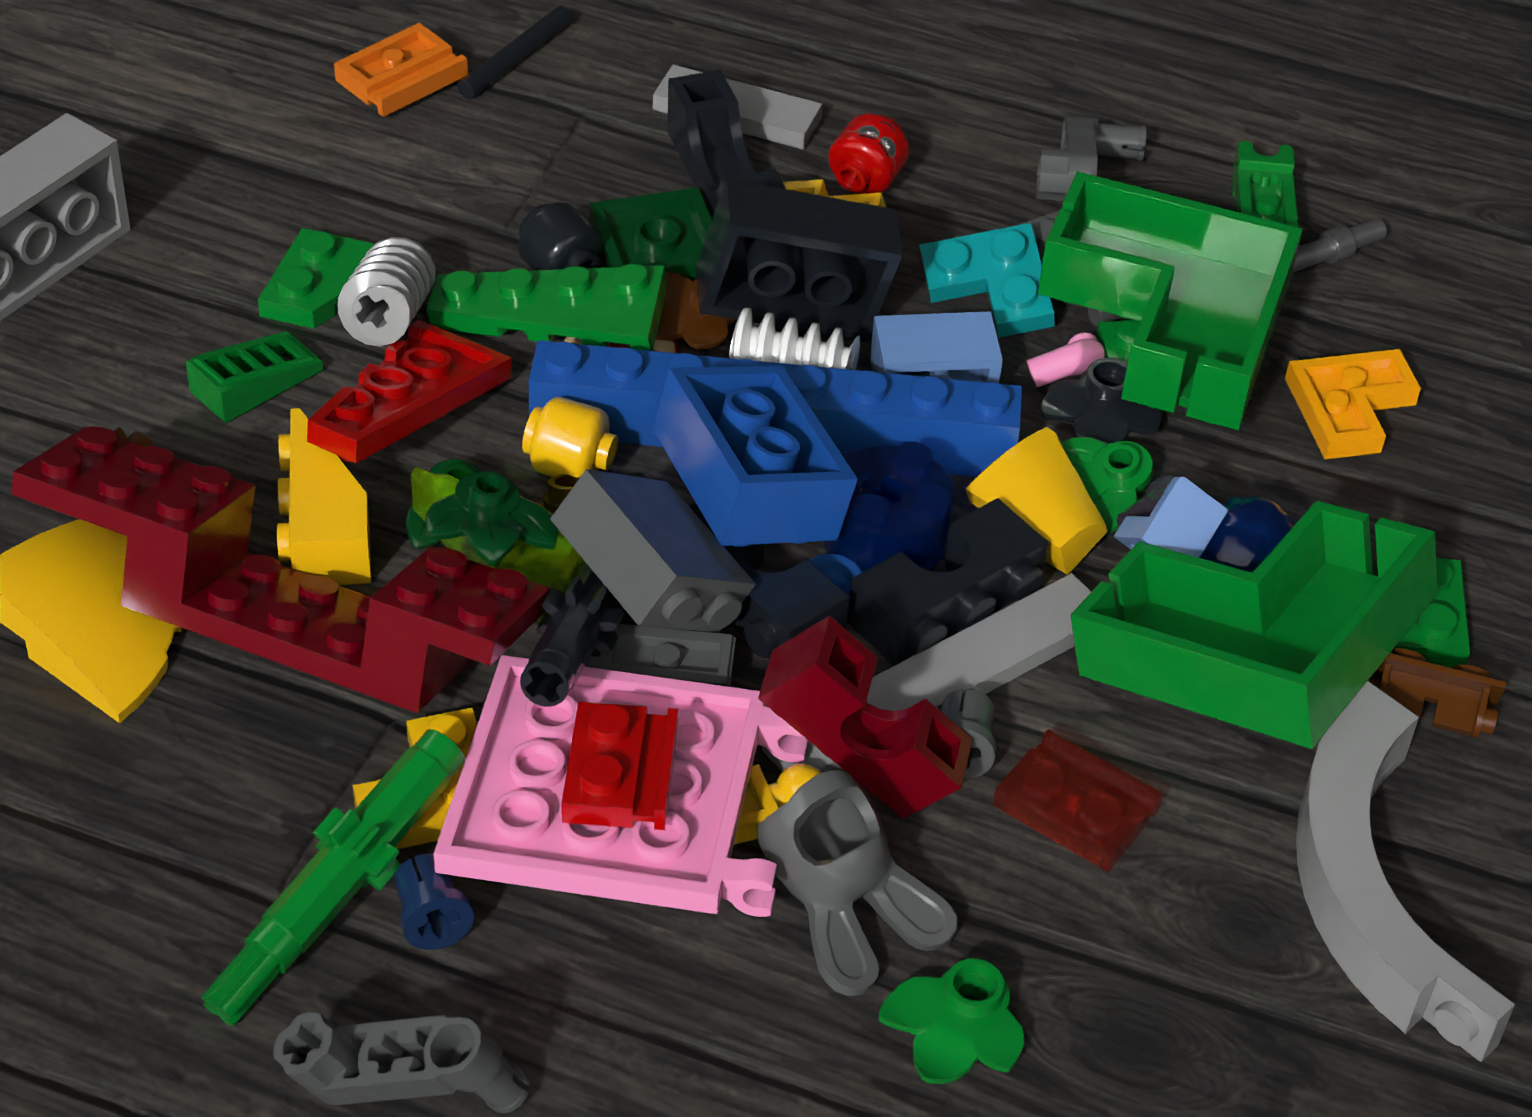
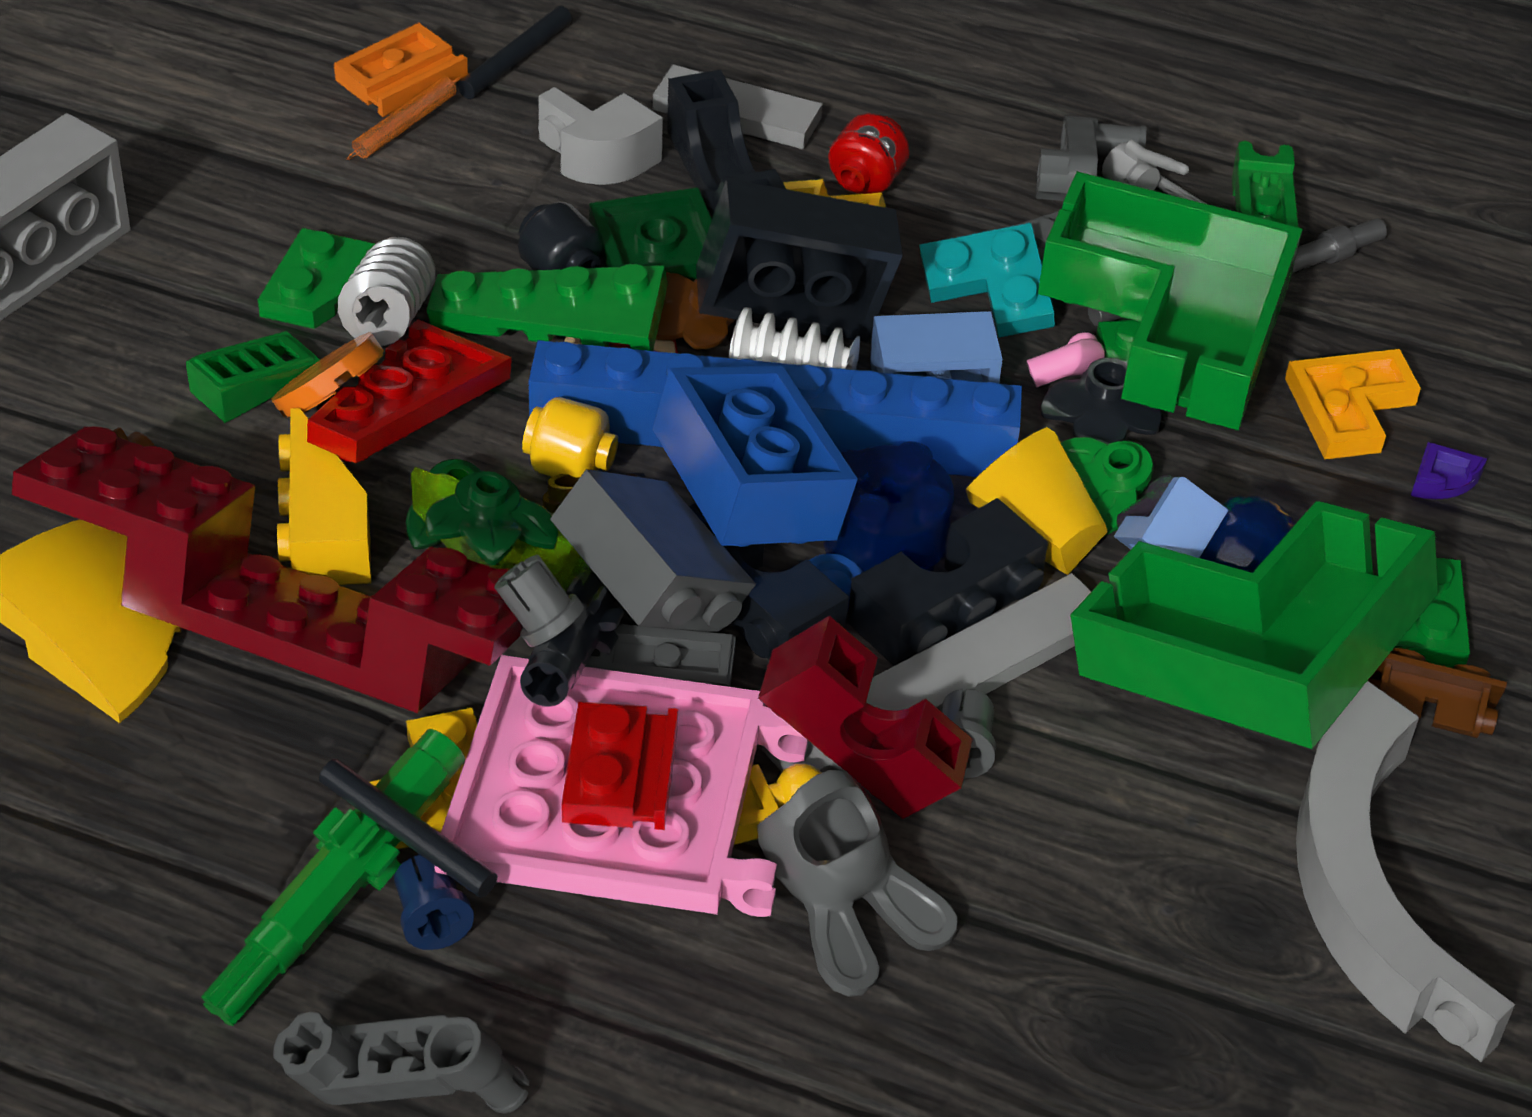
(328, 374): none -> orange tile
(373, 140): none -> orange piece
(408, 828): none -> black bar
(538, 600): none -> dark grey bush
(603, 143): none -> light grey brick
(952, 1029): green plate -> none
(1077, 800): clear red plate -> none
(1138, 167): none -> light grey plant
(1446, 472): none -> dark purple tile

